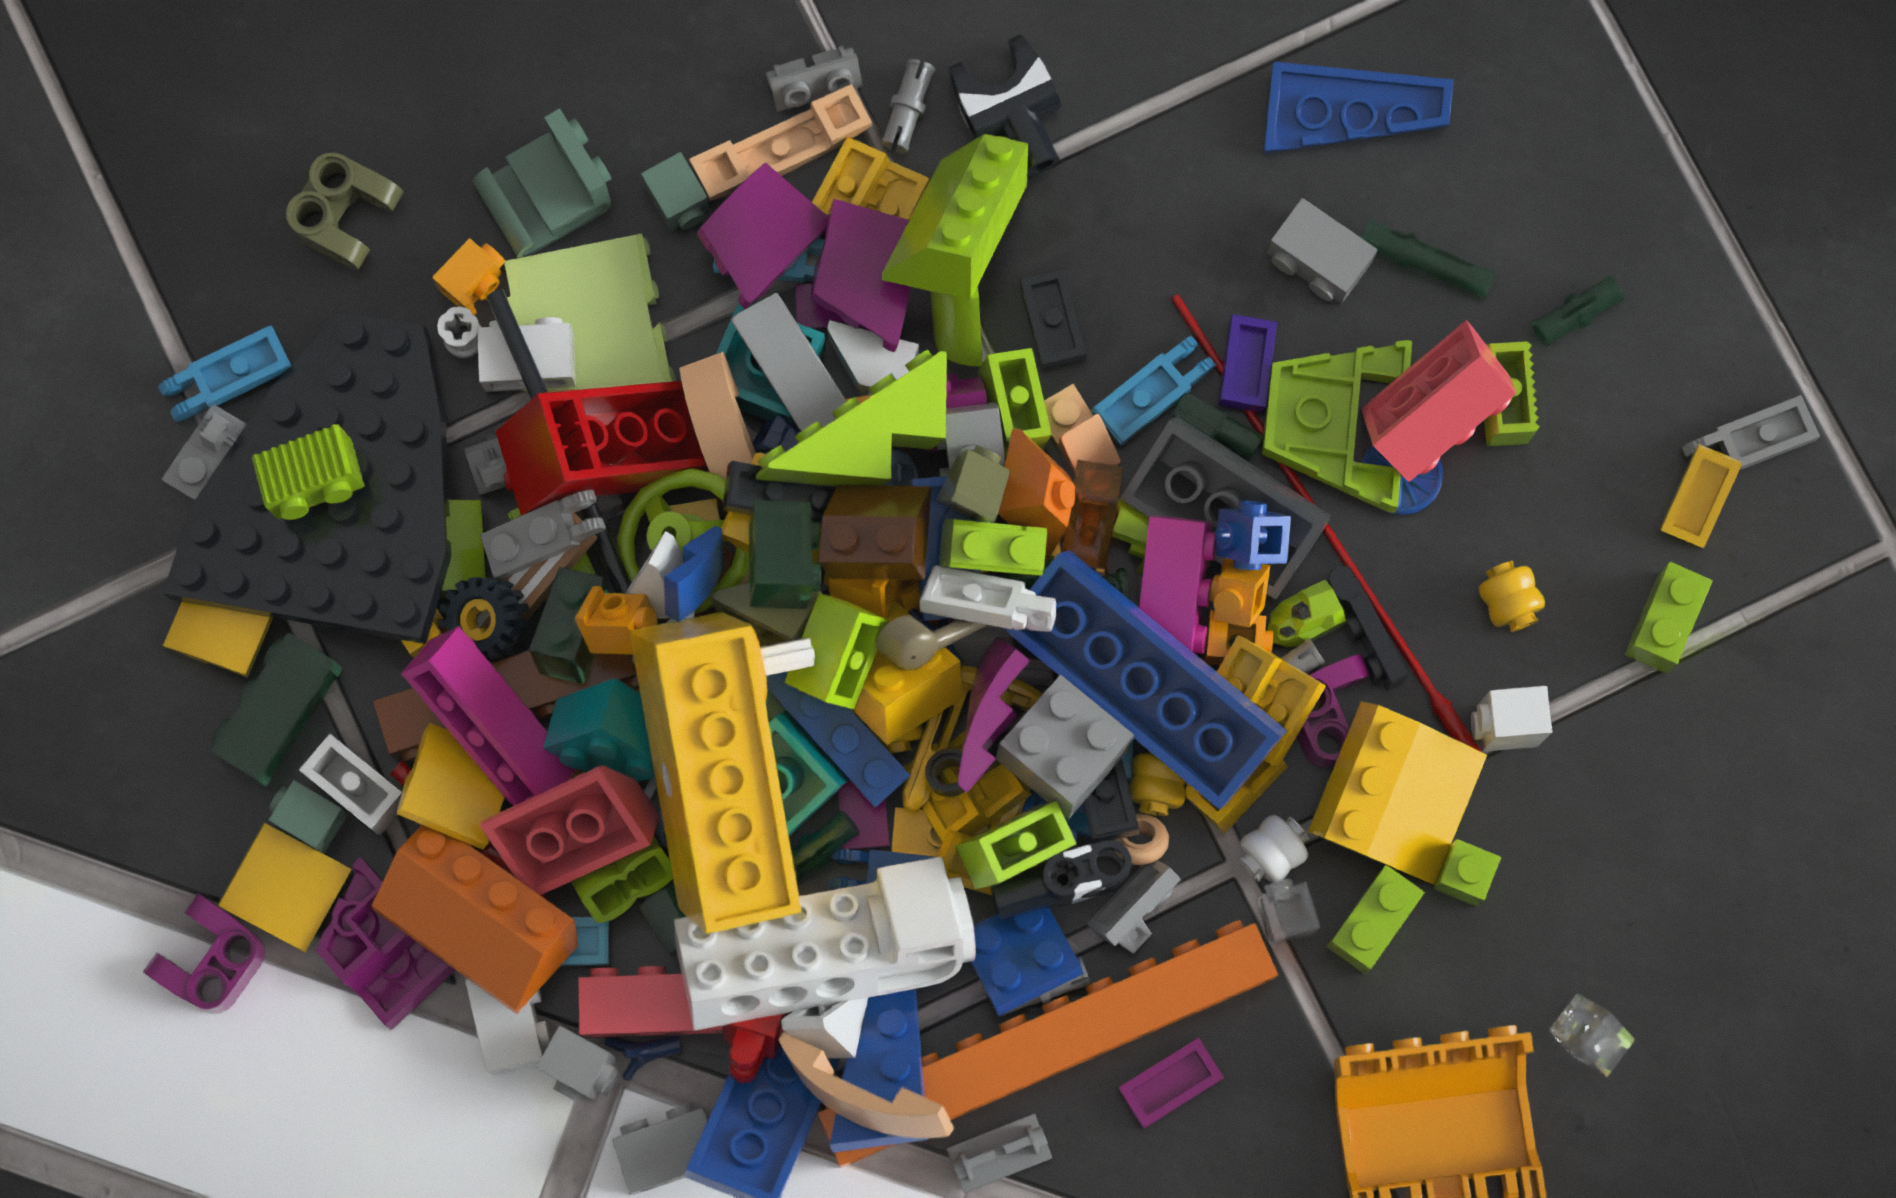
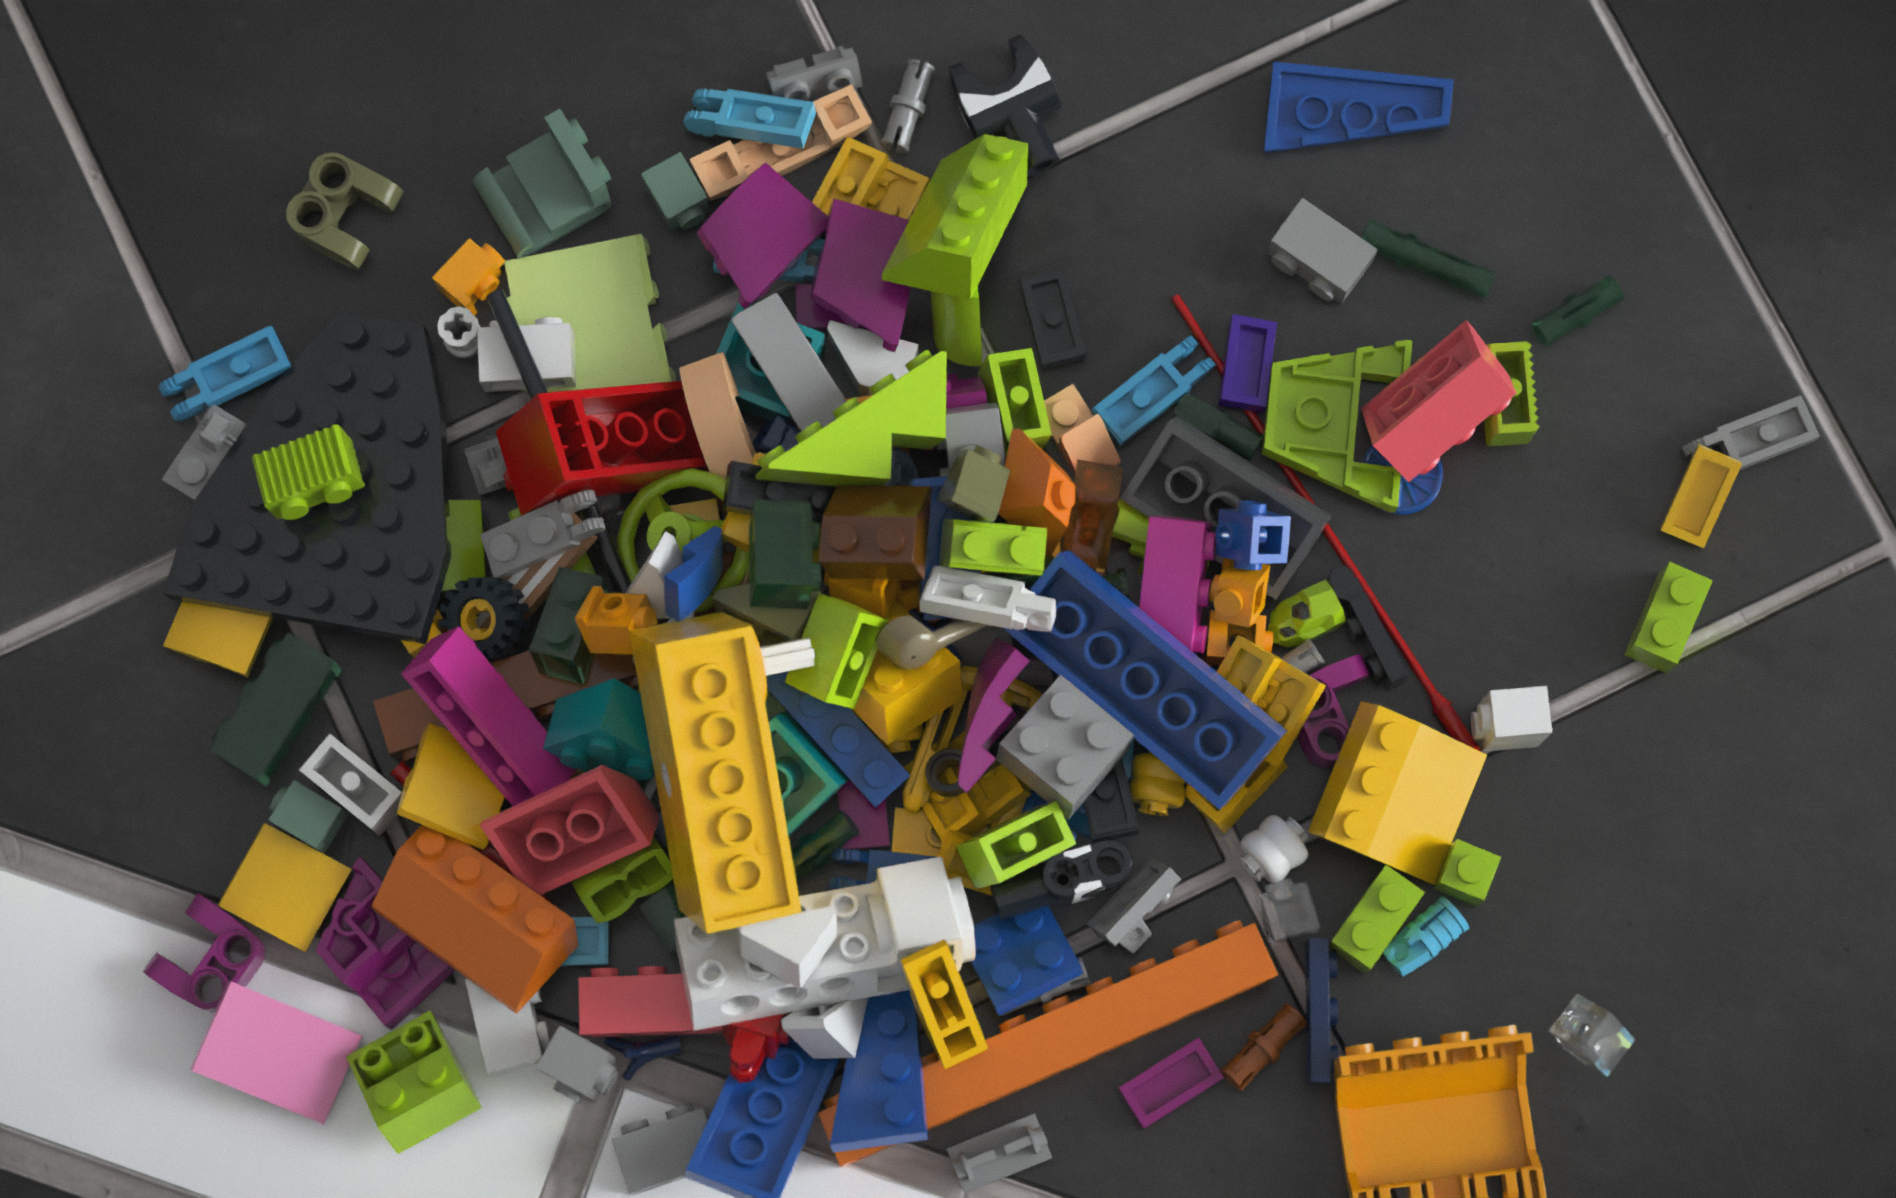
(275, 1052): none -> bright pink tile
(413, 1082): none -> lime slope
(751, 117): none -> medium azure hinge
(789, 944): none -> white slope
(904, 1117): light nougat slope -> none
(943, 1004): none -> yellow slope
(1151, 851): light nougat piece -> none
(1263, 1047): none -> dark orange pin
(1320, 1010): none -> dark blue plate
(1425, 936): none -> medium azure hinge
(1511, 596): yellow piece -> none

